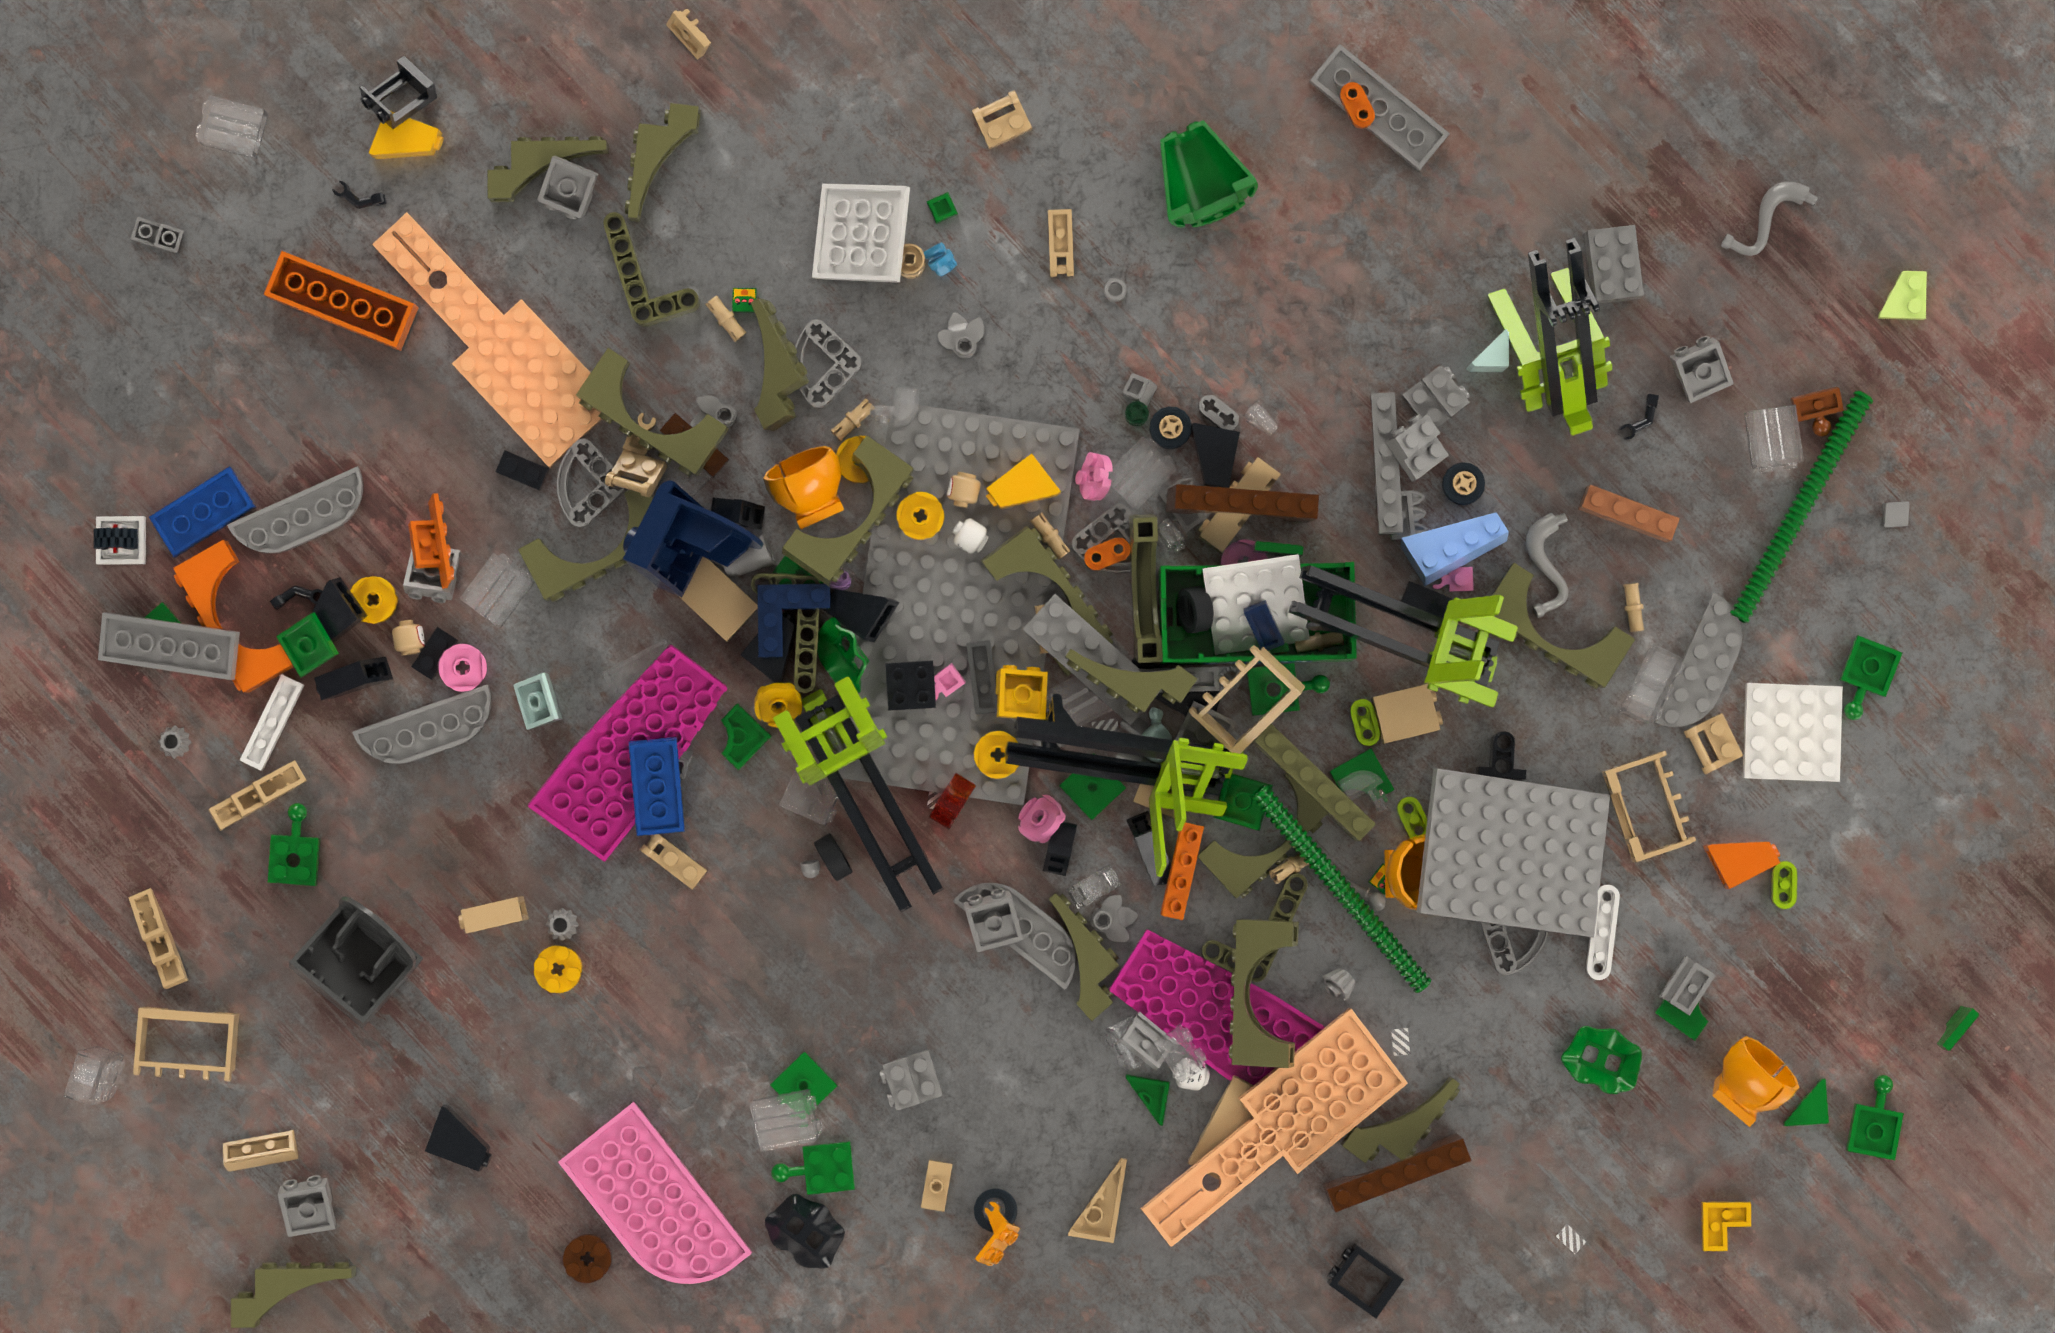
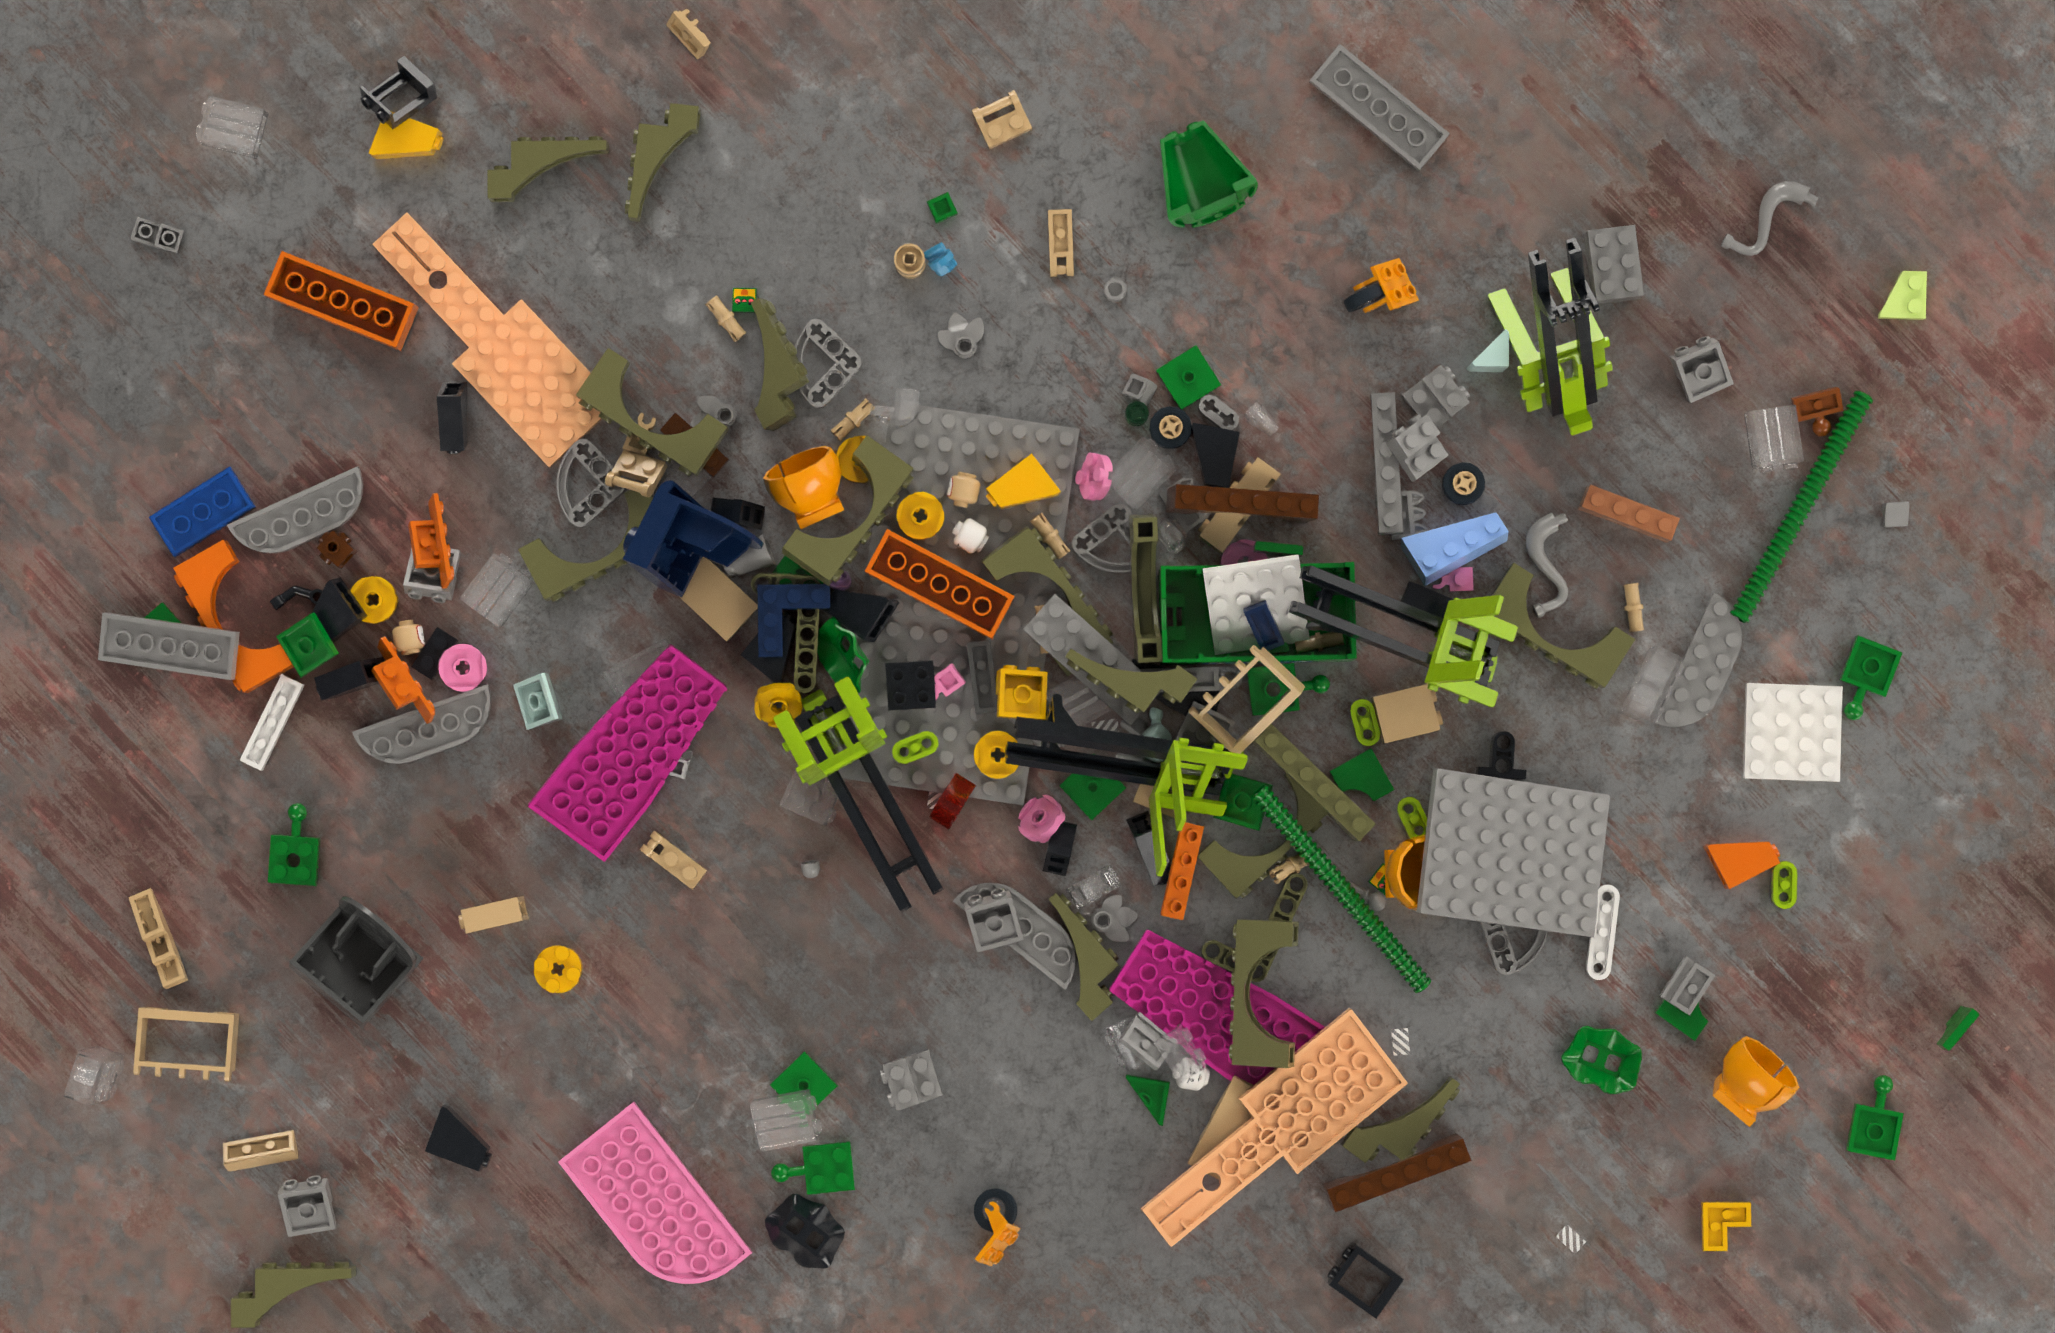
(120, 540): white plate -> none
(174, 741): light grey piece -> none
(257, 795): tan slope -> none
(342, 554): none -> reddish brown brick
(374, 200): black arm -> none
(398, 683): none -> orange bracket
(452, 416): none -> black slope
(522, 470): black plate -> none
(562, 924): light grey piece -> none
(567, 188): light grey plate -> none
(598, 1250): reddish brown plate -> none
(637, 280): olive beam -> none
(656, 786): blue tile -> none
(744, 736): green tile -> none
(833, 857): black tyre -> none
(861, 232): white plate -> none
(915, 747): none -> lime plate
(936, 1185): tan plate -> none
(939, 584): none -> orange brick
(1101, 1214): tan wing -> none
(1107, 554): orange plate -> none
(1188, 377): none -> green plate
(1194, 609): black tyre -> none
(1339, 983): light grey piece -> none
(1356, 105): orange plate -> none
(1364, 782): clear brick -> none
(1392, 284): none -> light orange plate
(1615, 794): tan hinge -> none
(1651, 404): black arm -> none
(1720, 739): tan plate -> none
(1812, 1108): green tile -> none

